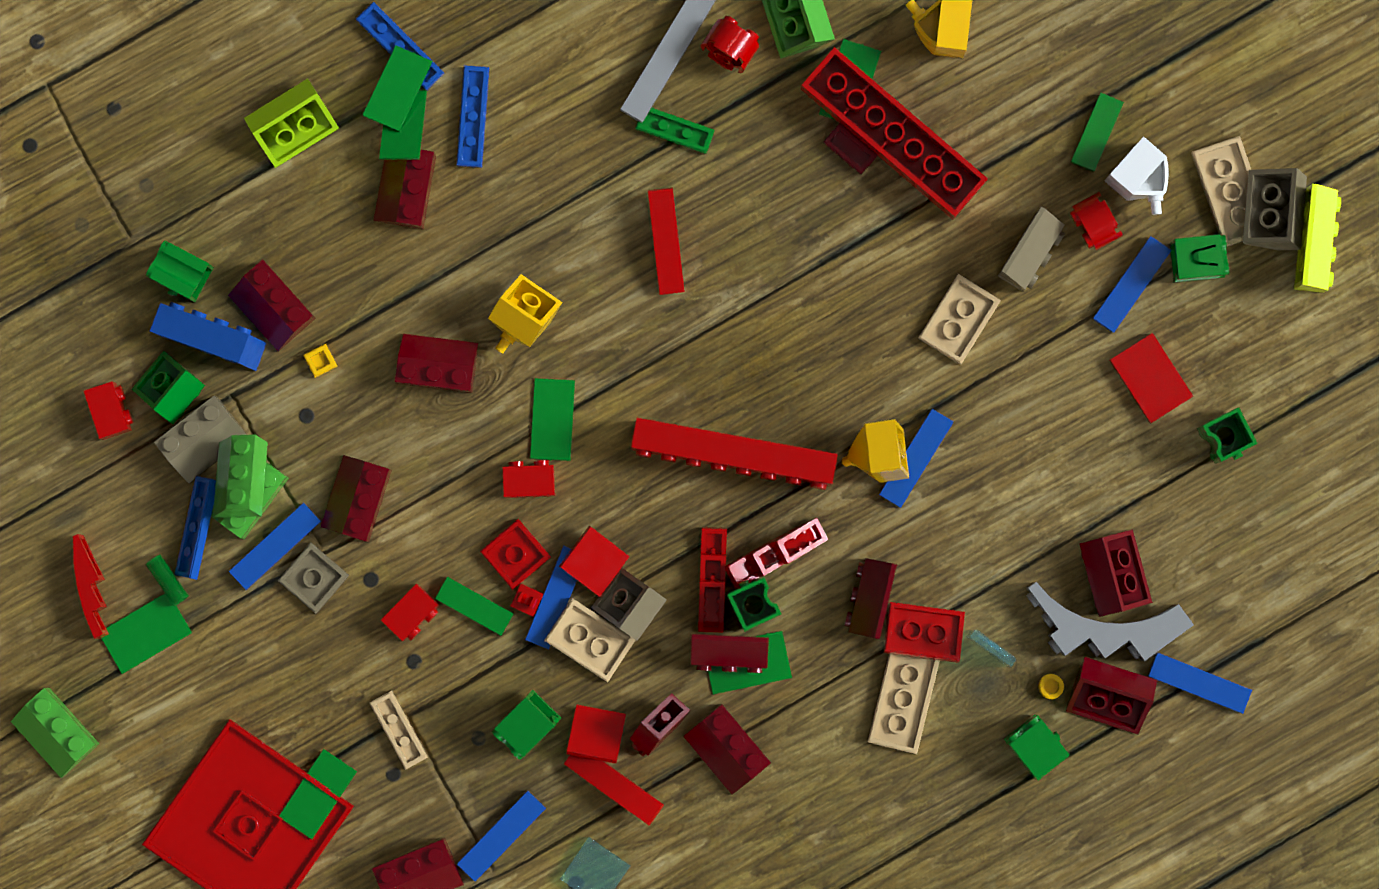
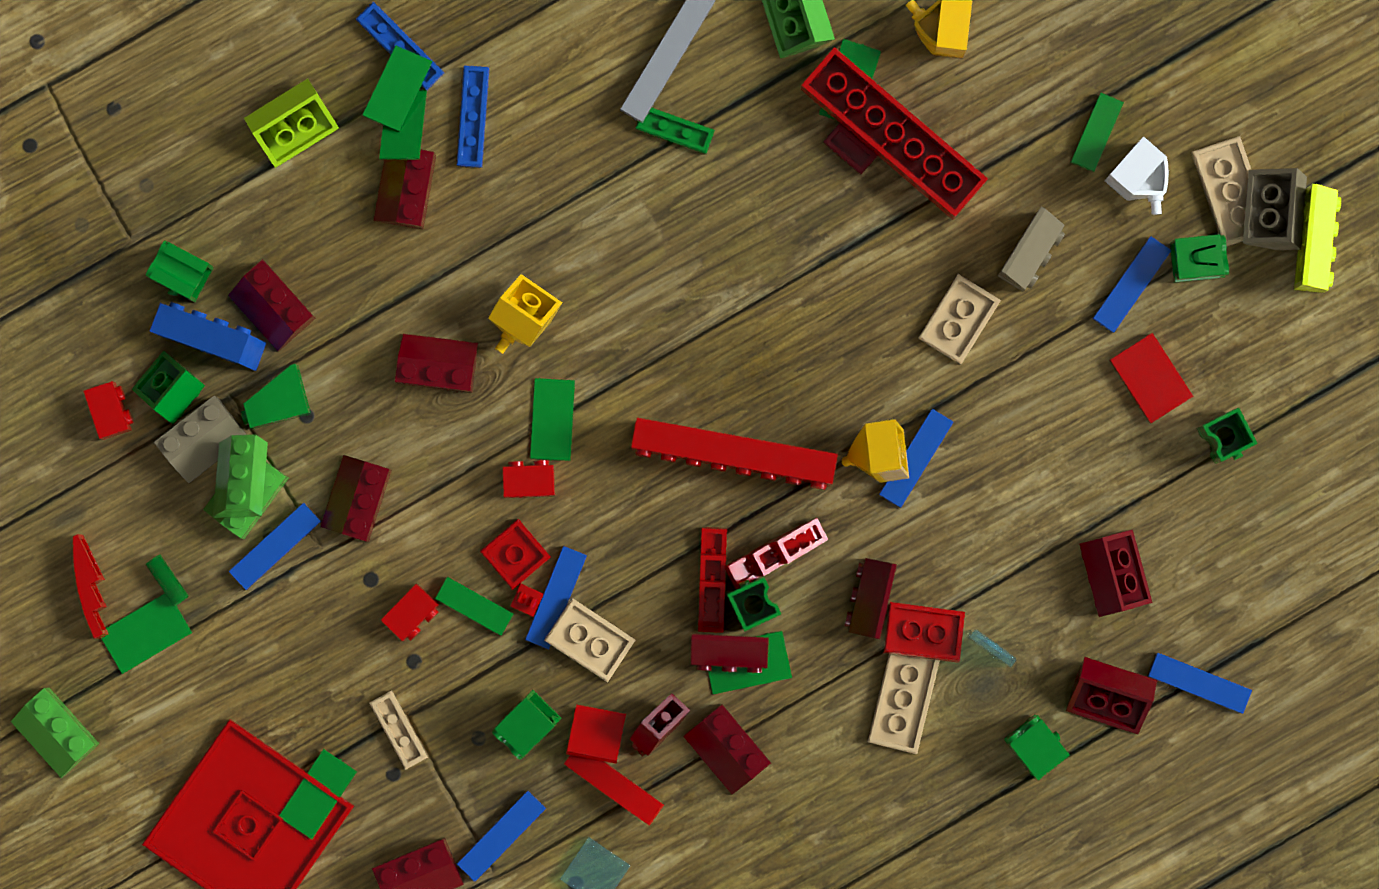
(196, 528): blue tile -> none
(278, 400): none -> green slope
(313, 578): dark tan tile -> none
(320, 360): yellow tile -> none
(594, 561): red tile -> none
(629, 604): dark tan slope -> none
(666, 241): red slope -> none
(730, 44): red brick -> none
(1050, 686): yellow tile -> none
(1072, 630): light grey arch -> none
(1096, 221): red brick -> none

